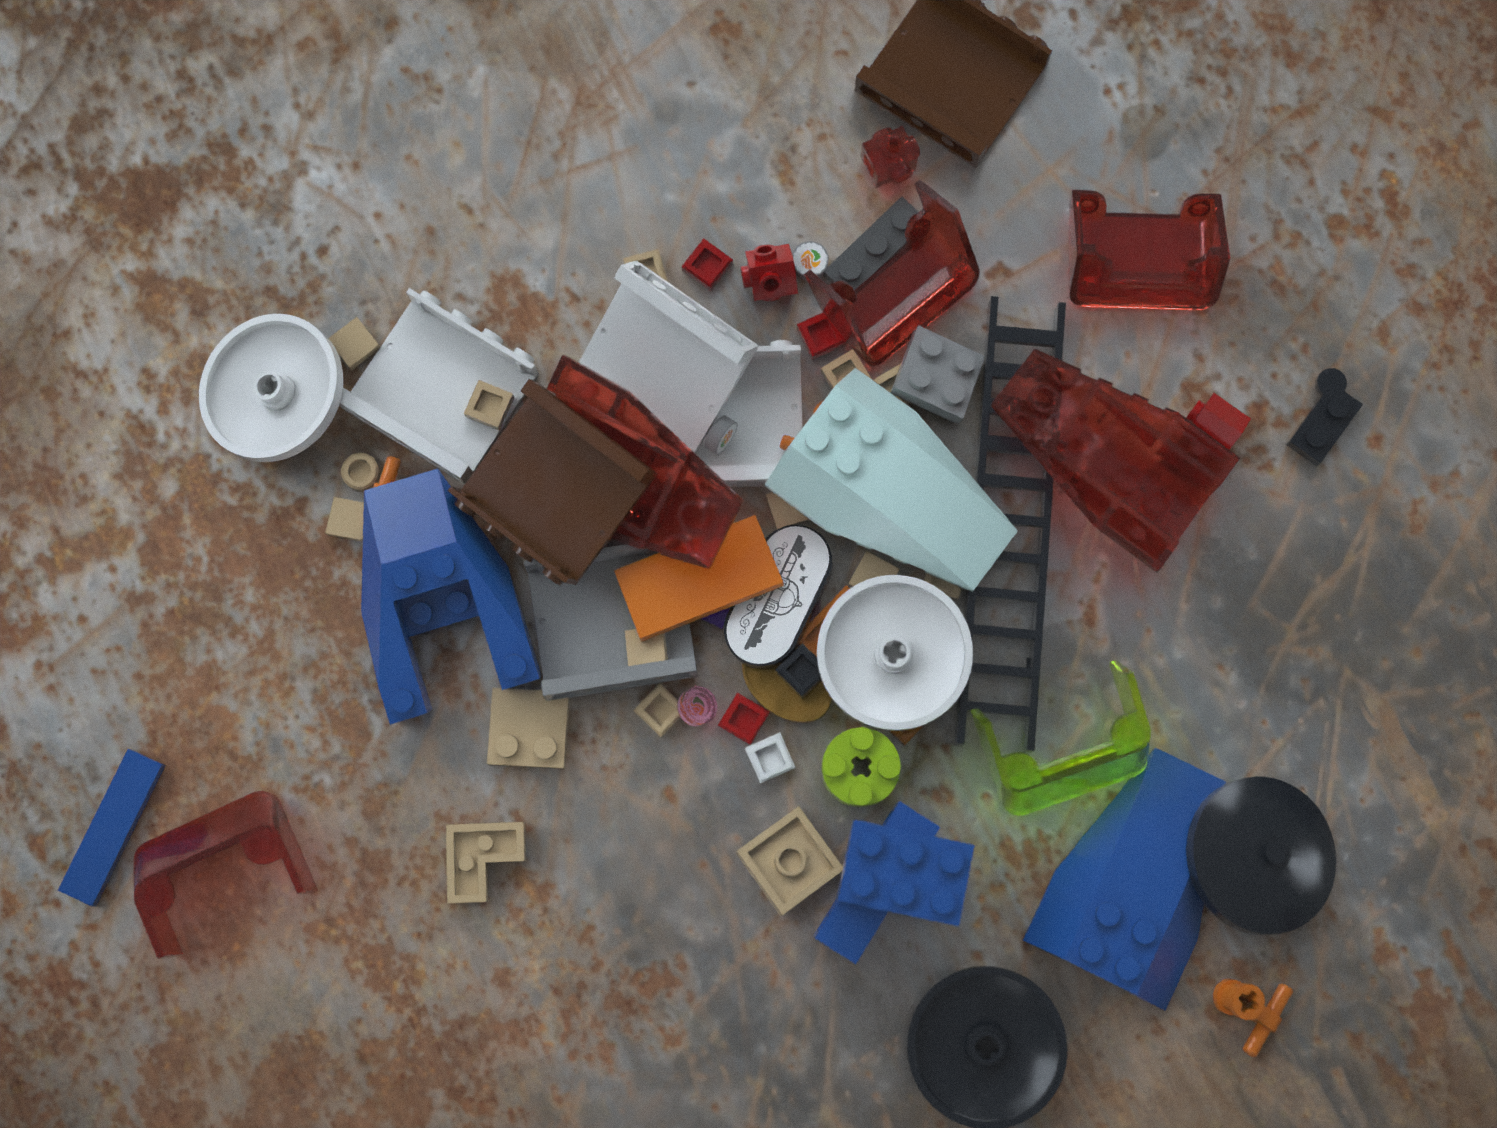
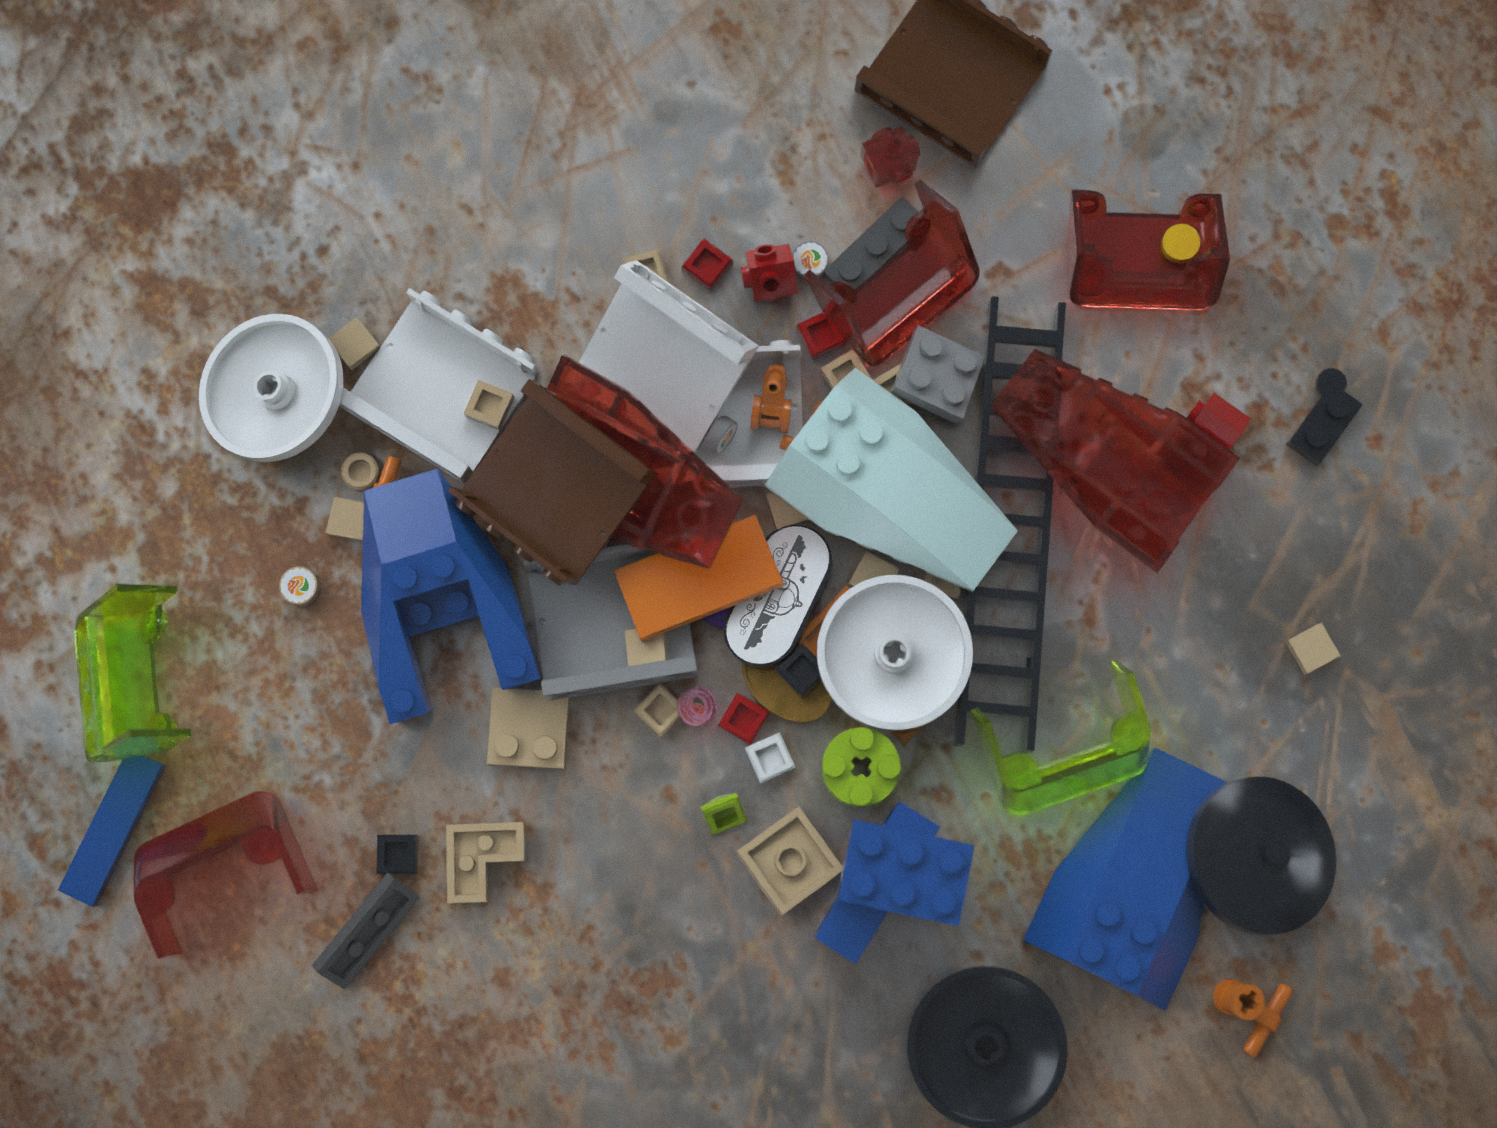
(119, 674): none -> clear neon green windscreen
(299, 586): none -> tile
(365, 931): none -> dark grey plate
(397, 854): none -> black tile
(723, 813): none -> lime slope
(771, 407): none -> orange piece
(1180, 243): none -> yellow tile
(1312, 648): none -> tan tile

